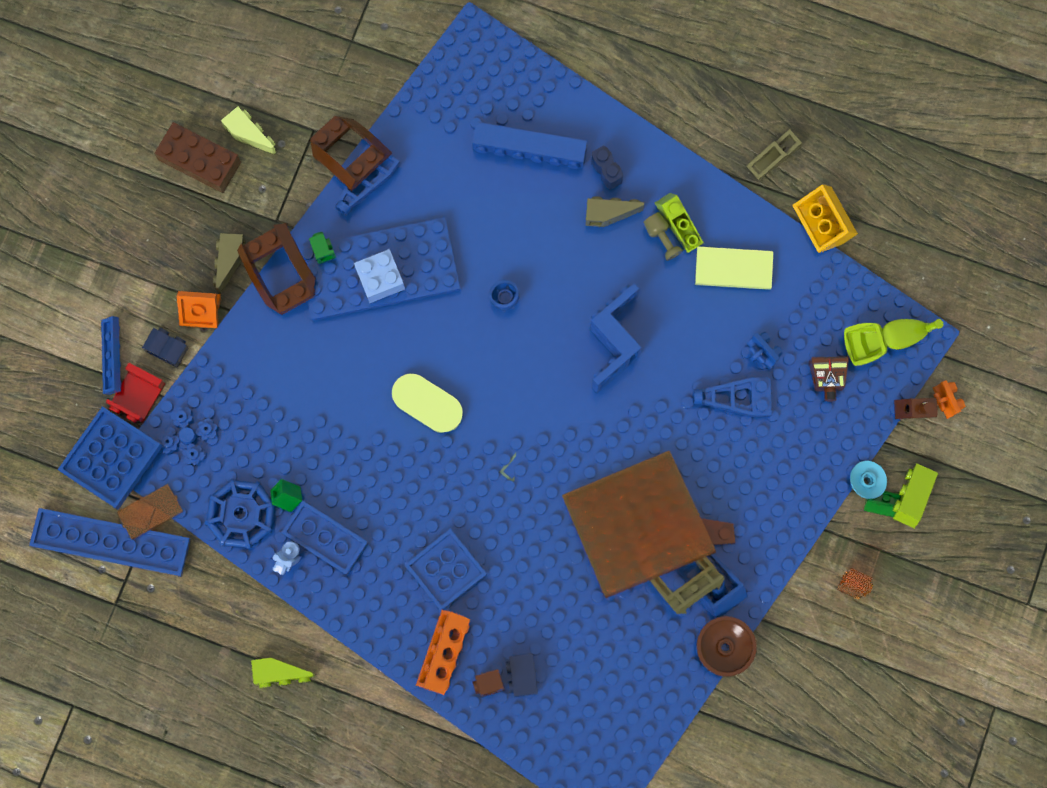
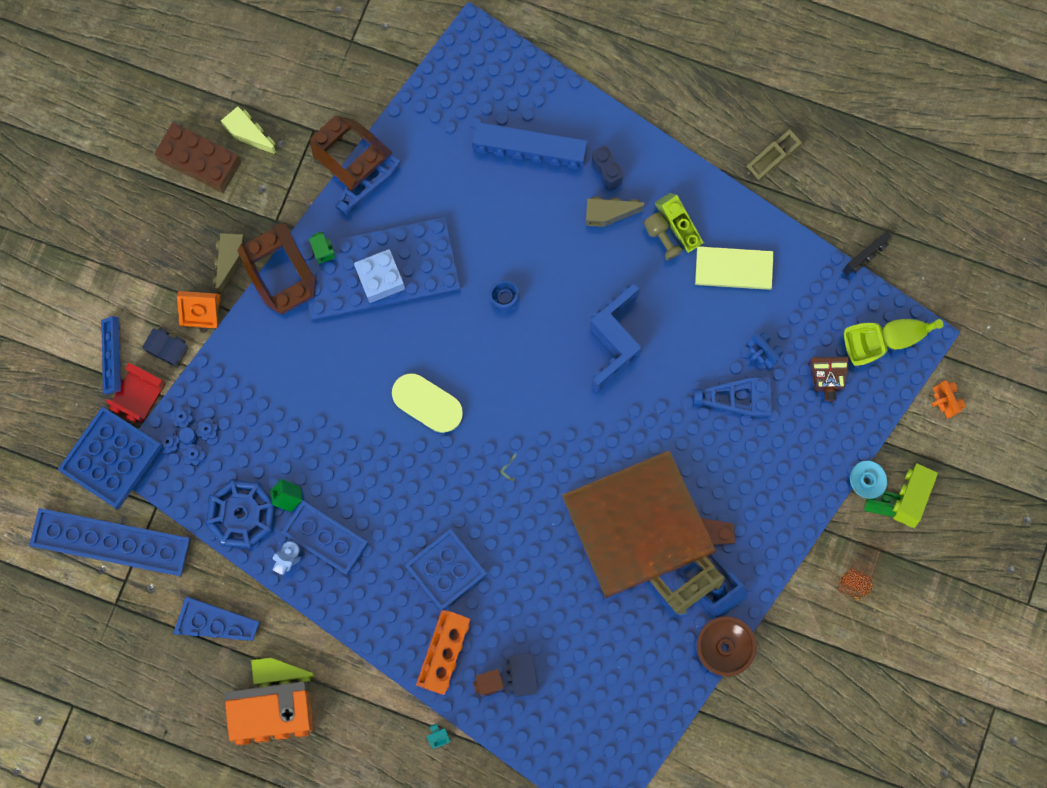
(150, 511): clear orange piece -> none
(212, 621): none -> blue wing
(264, 712): none -> orange piece
(438, 737): none -> teal tile
(824, 218): yellow slope -> none
(867, 254): none -> black plate
(918, 408): reddish brown torso -> none

